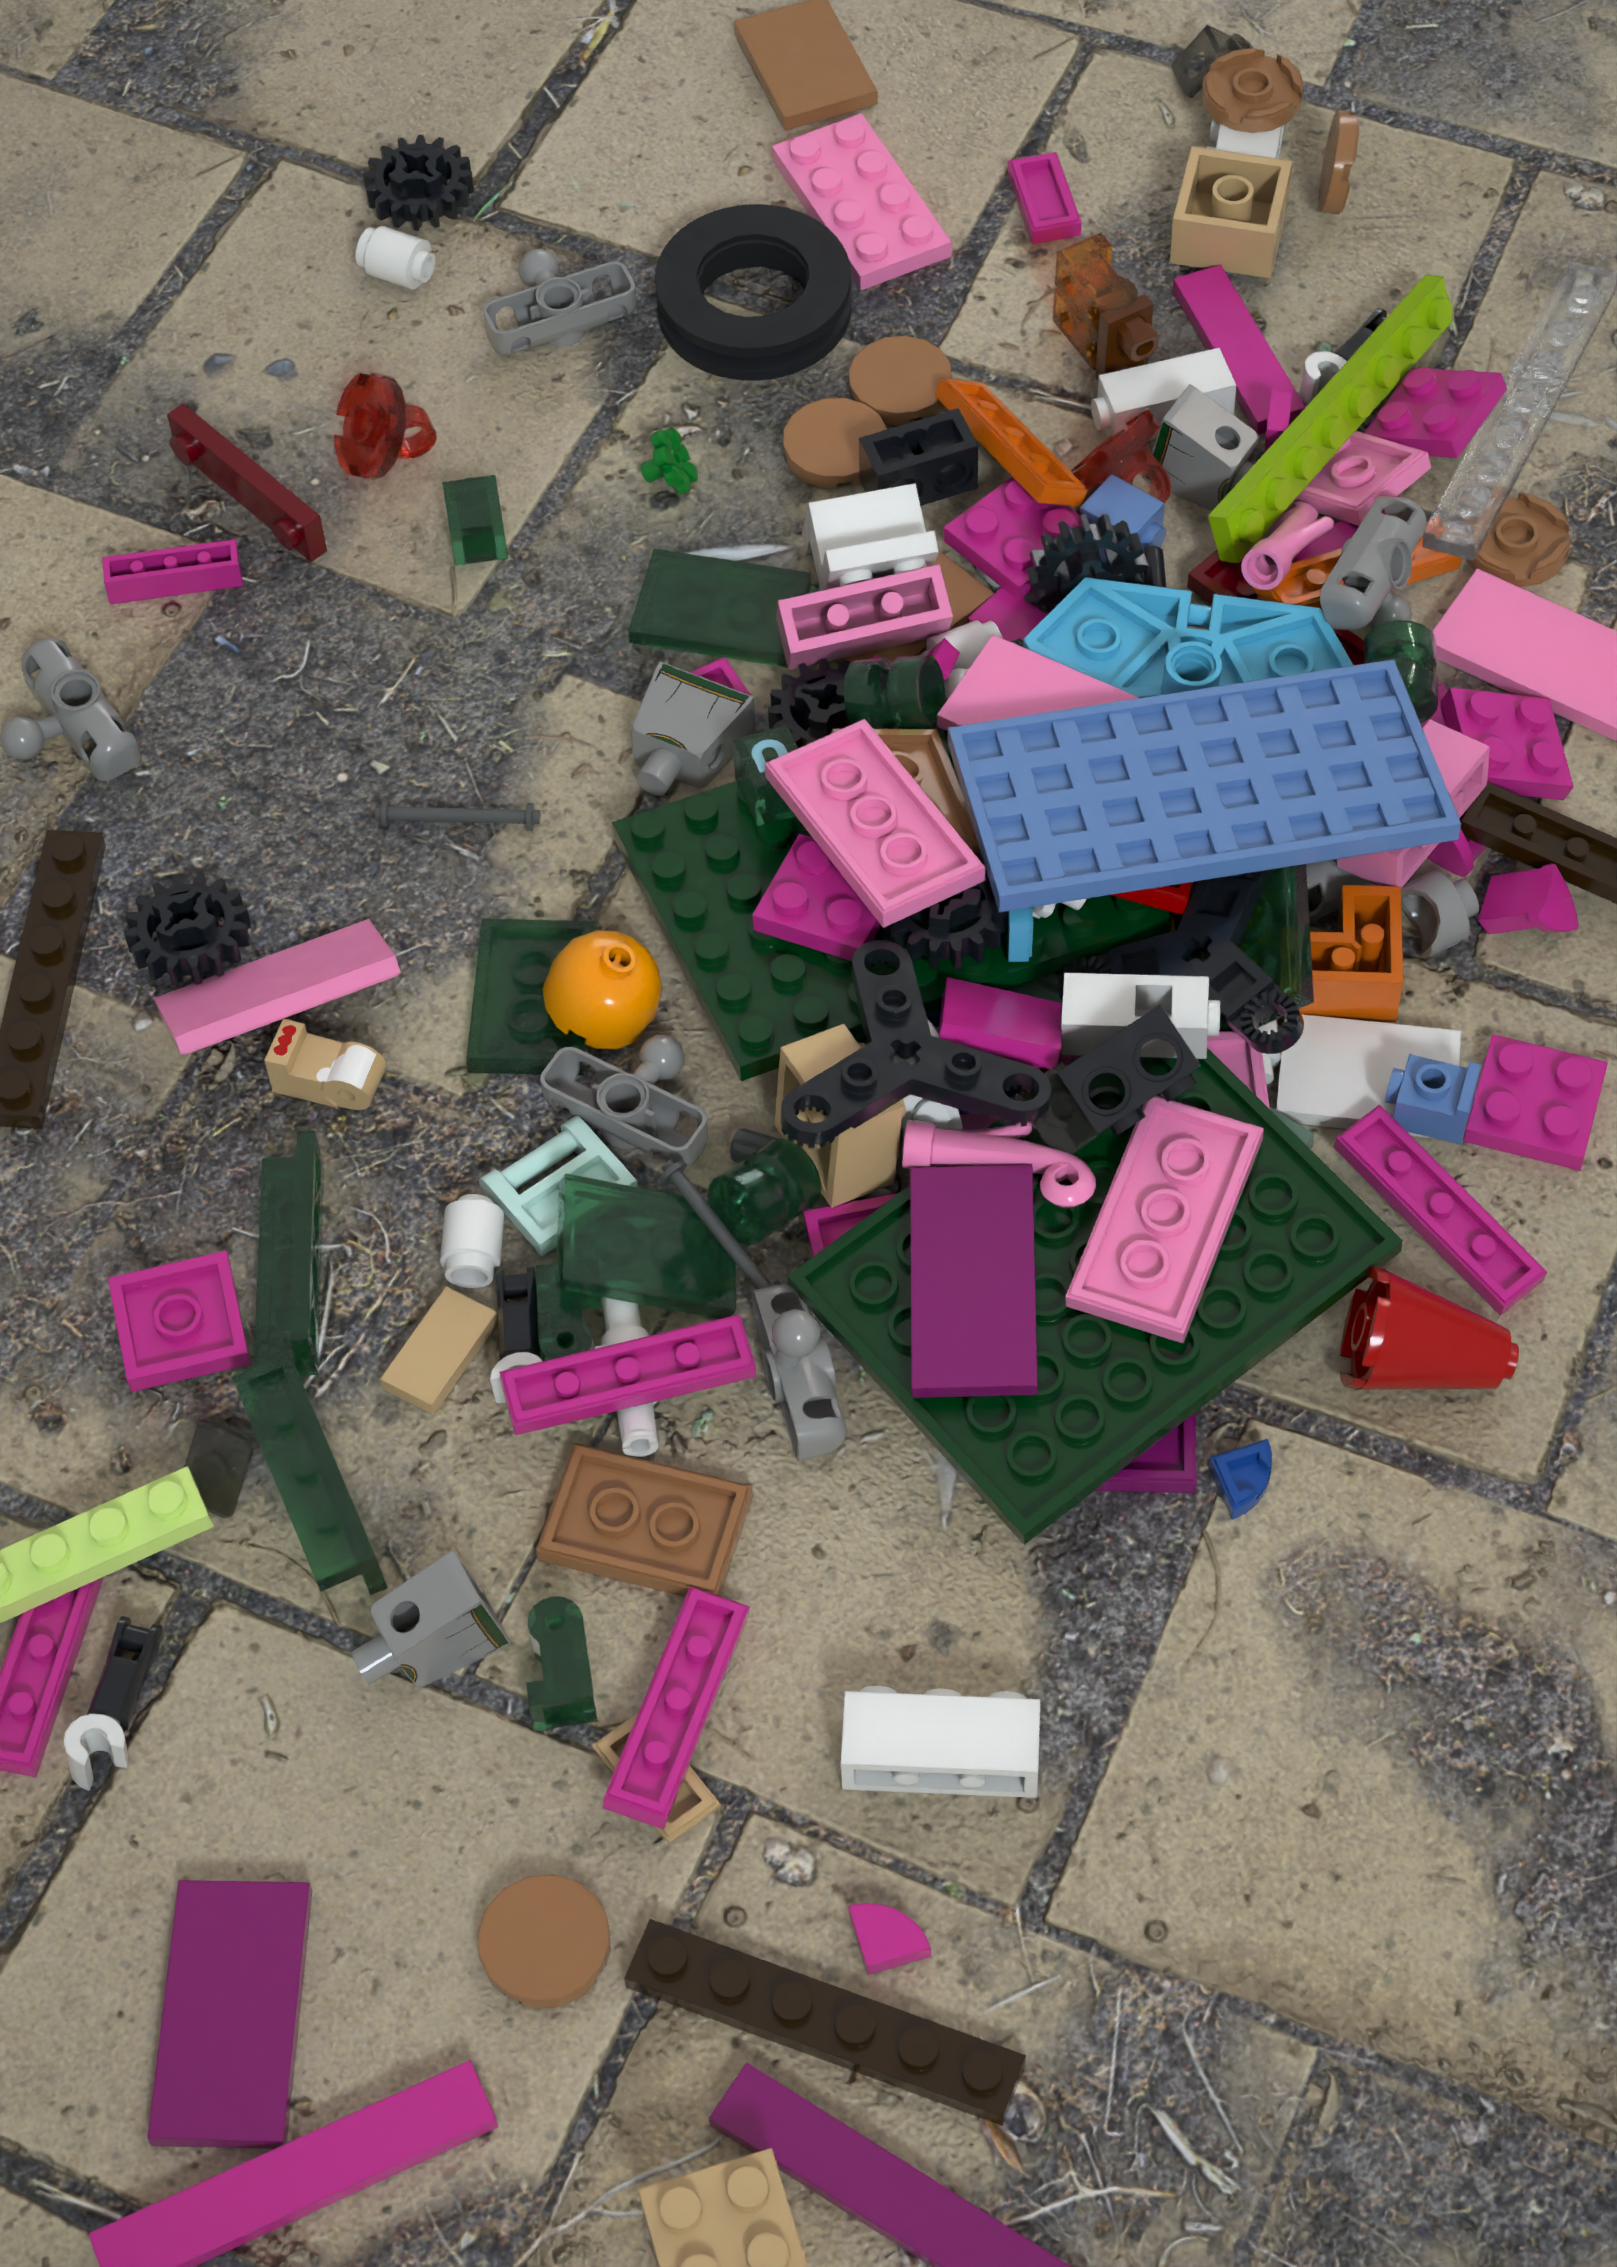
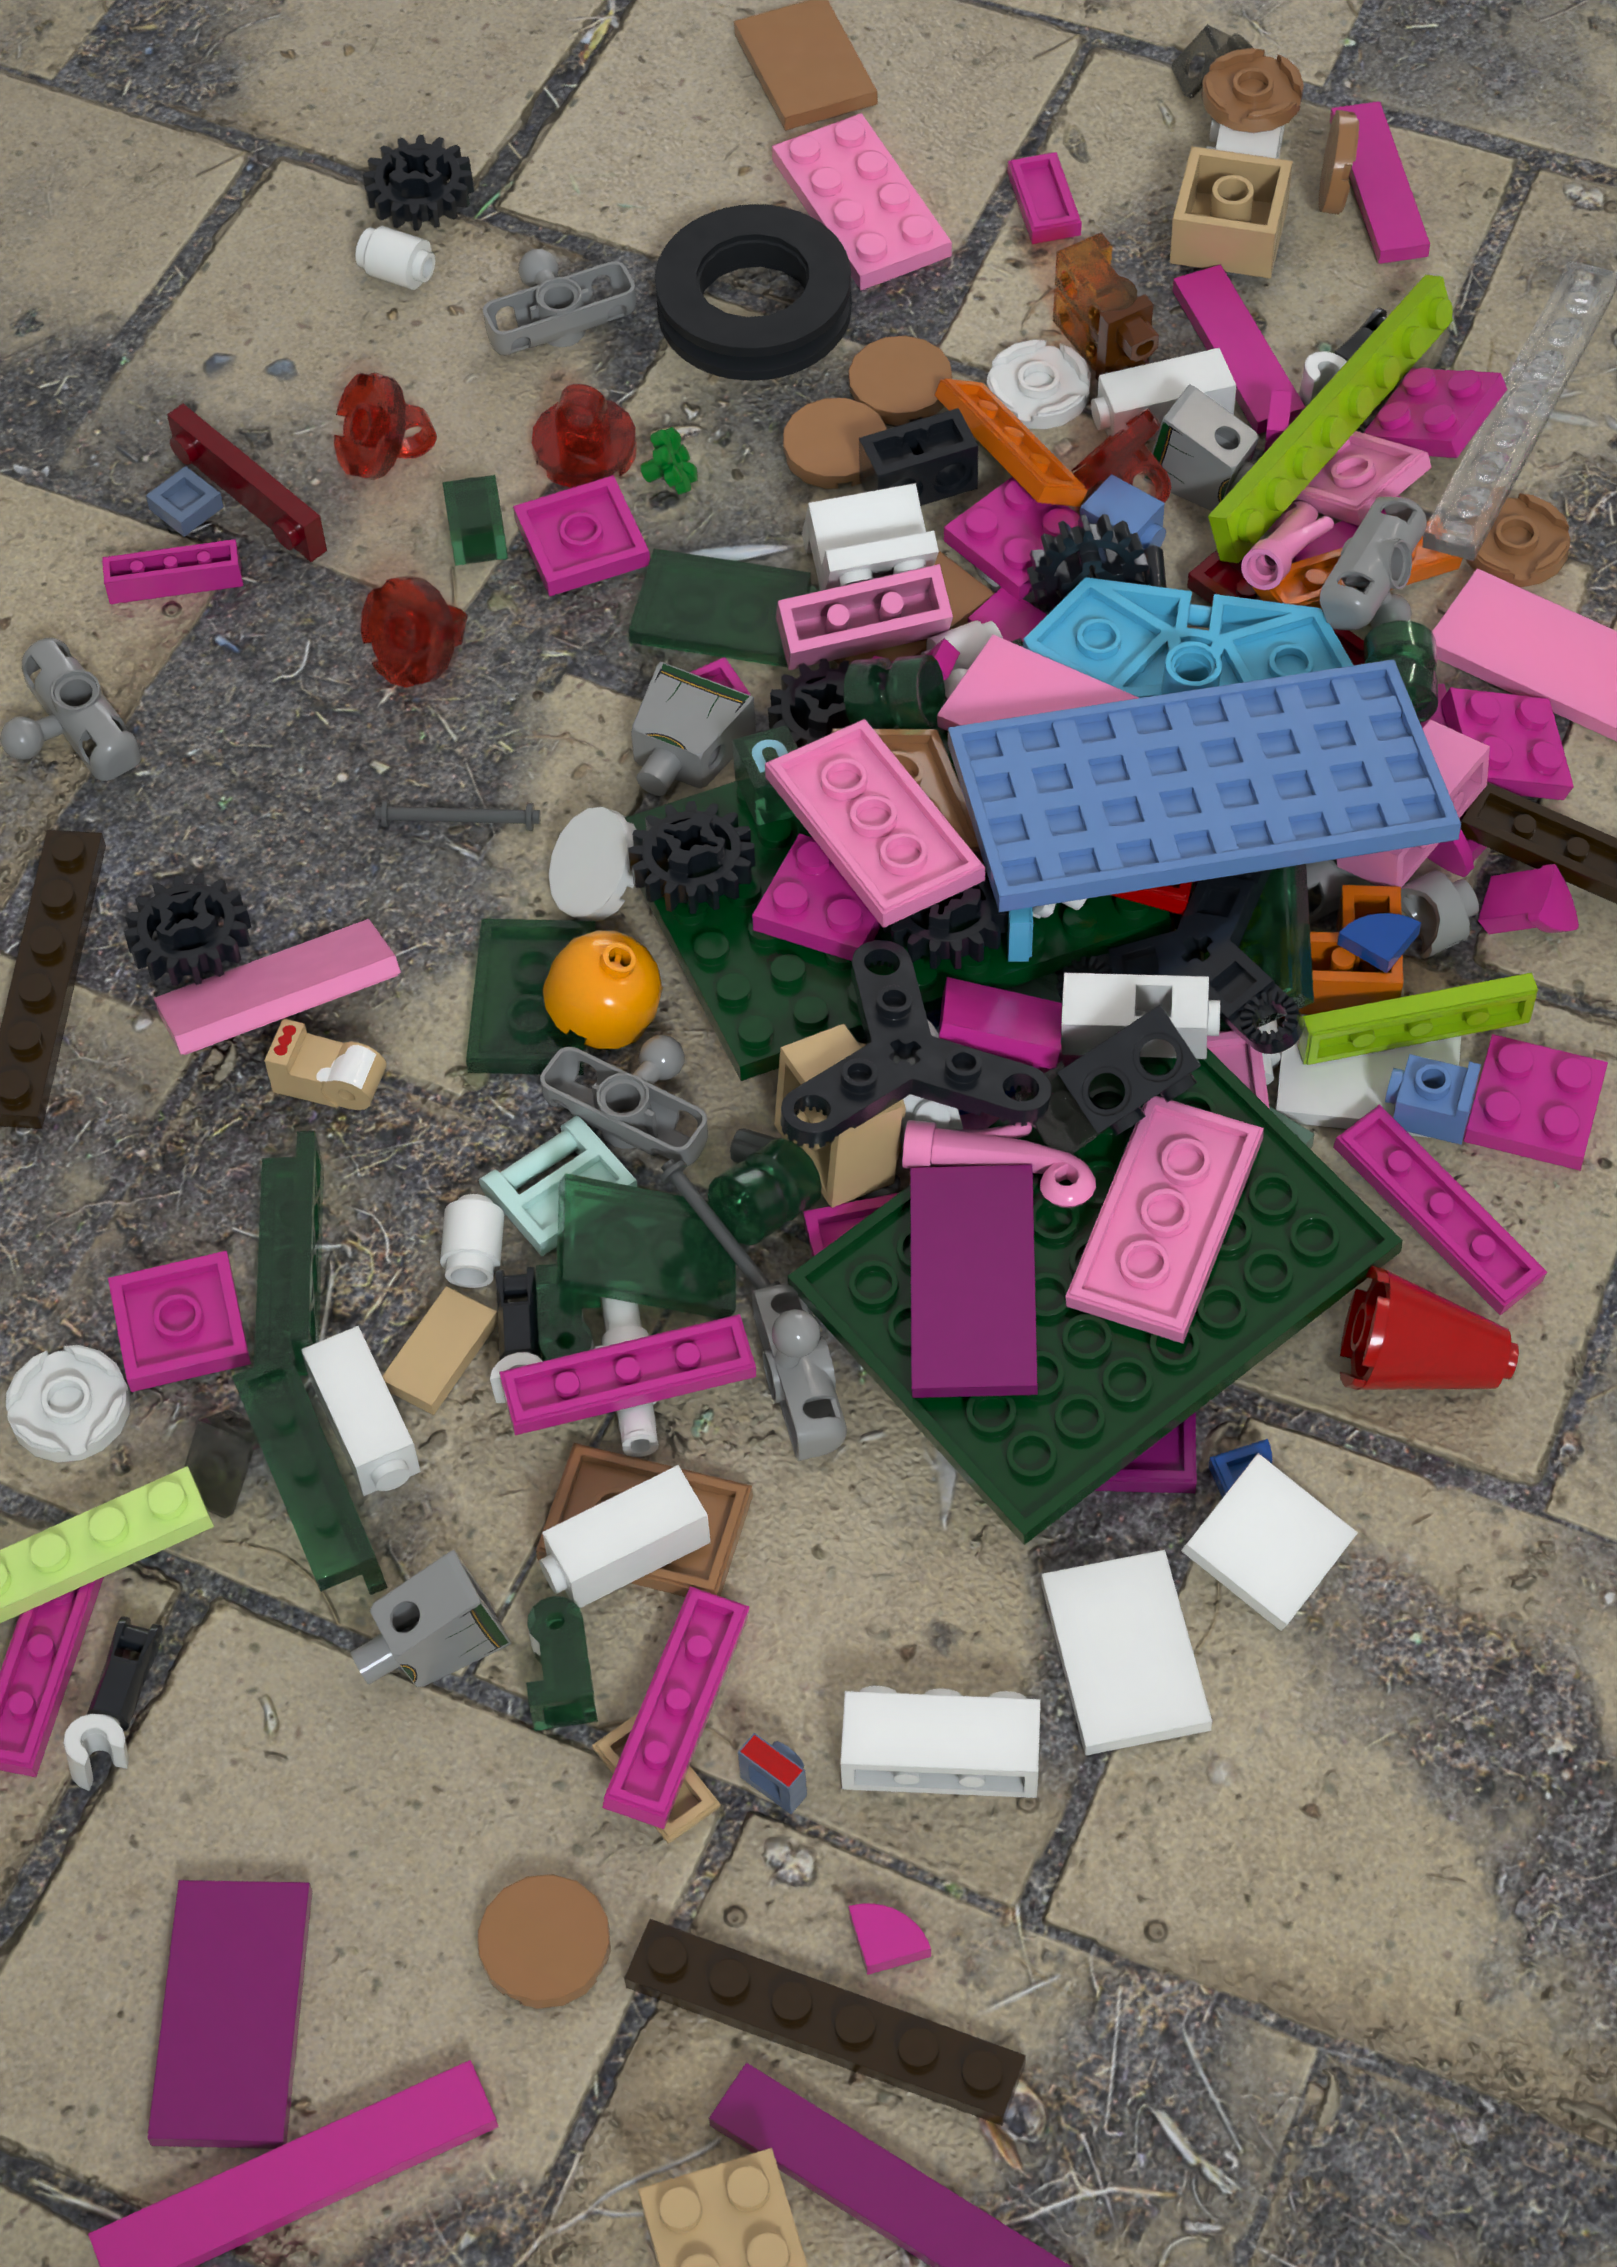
(68, 1403): none -> white tile
(184, 501): none -> sand blue plate
(361, 1411): none -> white brick
(411, 630): none -> clear red tile
(581, 535): none -> dark pink plate
(583, 438): none -> clear red tile
(592, 864): none -> white tile
(625, 1538): none -> white brick
(696, 857): none -> black gear
(773, 1771): none -> sand blue plate
(1041, 383): none -> white tile
(1125, 1652): none -> white tile
(1269, 1542): none -> white tile
(1379, 938): none -> blue tile
(1384, 189): none -> dark pink tile
(1417, 1019): none -> lime tile

